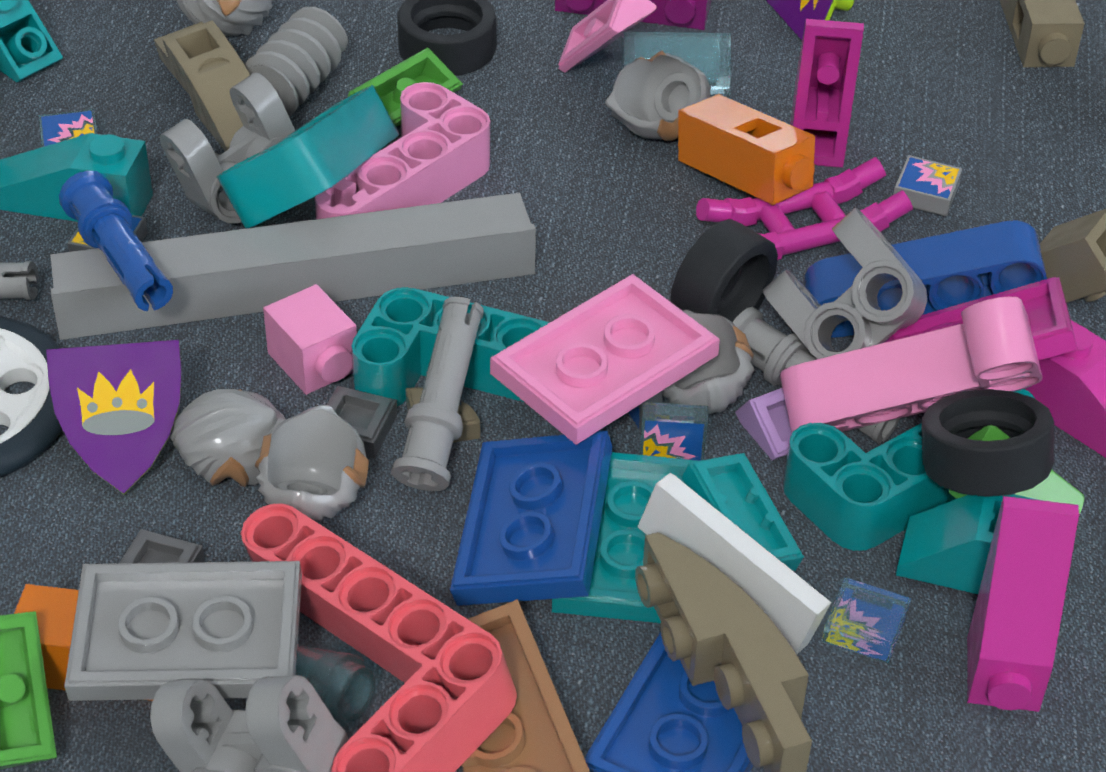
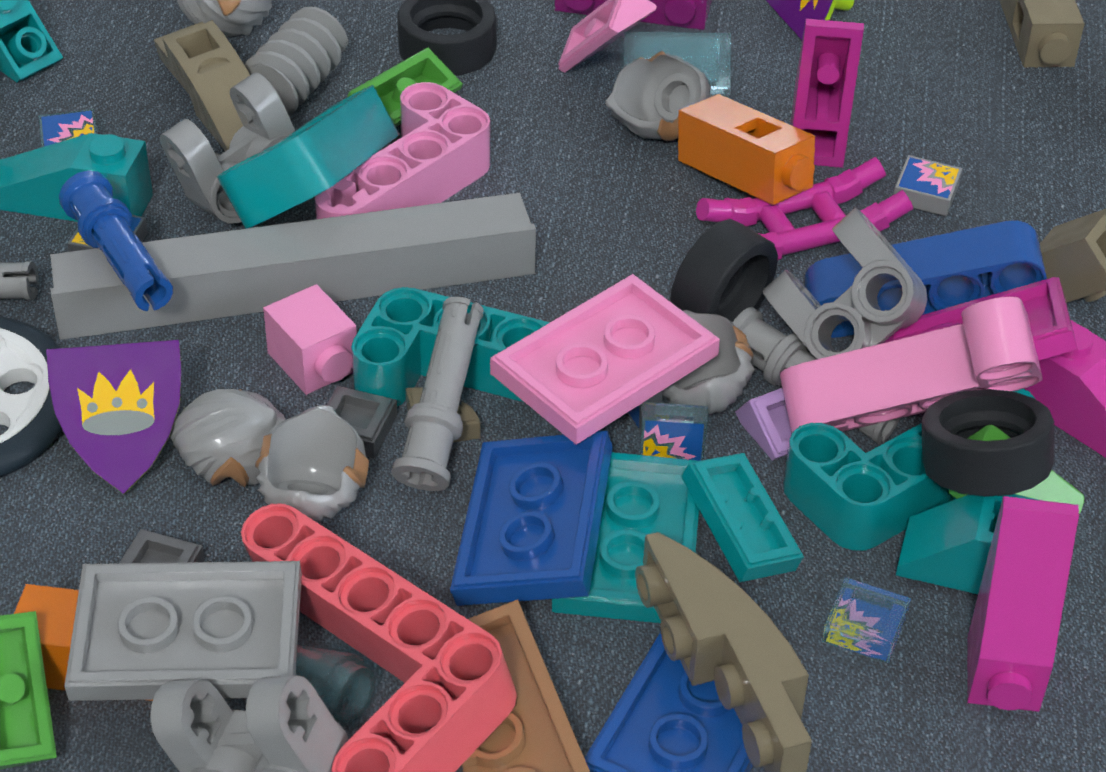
(773, 586): white tile -> none

